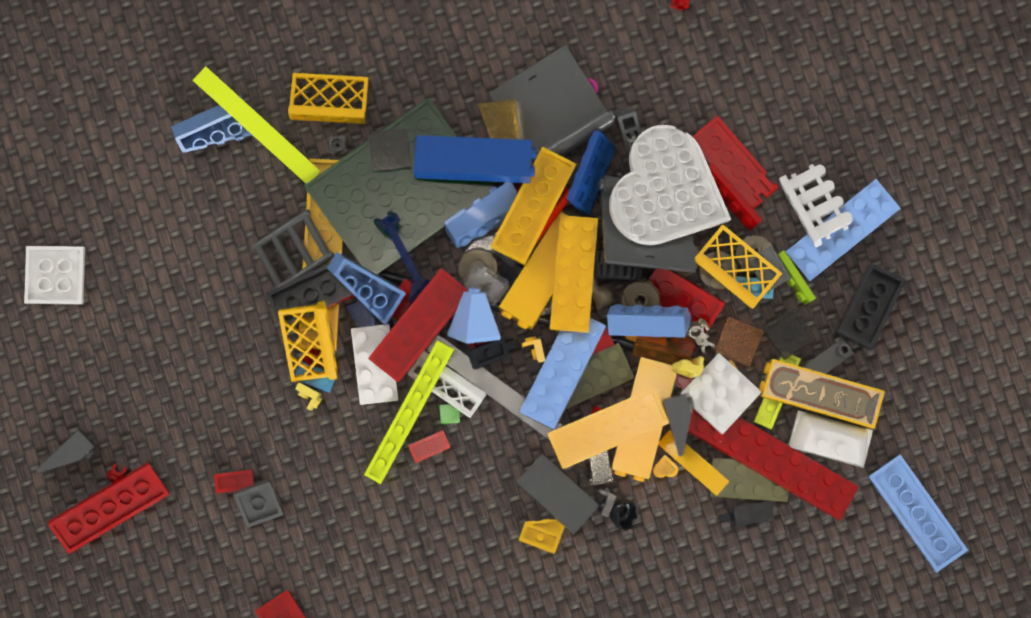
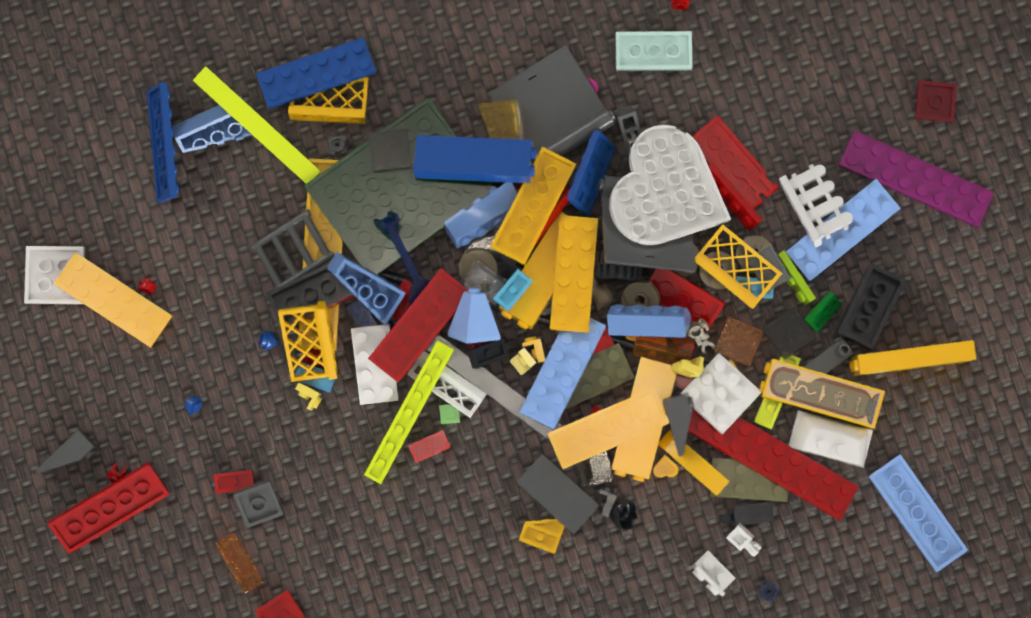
(112, 299): none -> yellow plate
(147, 286): none -> red plate
(161, 142): none -> blue plate
(193, 404): none -> blue plate
(239, 563): none -> clear orange panel
(268, 340): none -> blue plate
(316, 73): none -> blue plate
(513, 290): none -> medium azure plate
(522, 361): none -> light yellow bracket
(653, 51): none -> light aqua plate
(713, 572): none -> white bracket
(742, 538): none -> white plate
(768, 586): none -> dark blue plate
(823, 311): none -> green plate
(912, 358): none -> yellow brick
(916, 179): none -> magenta plate
(935, 101): none -> dark red plate

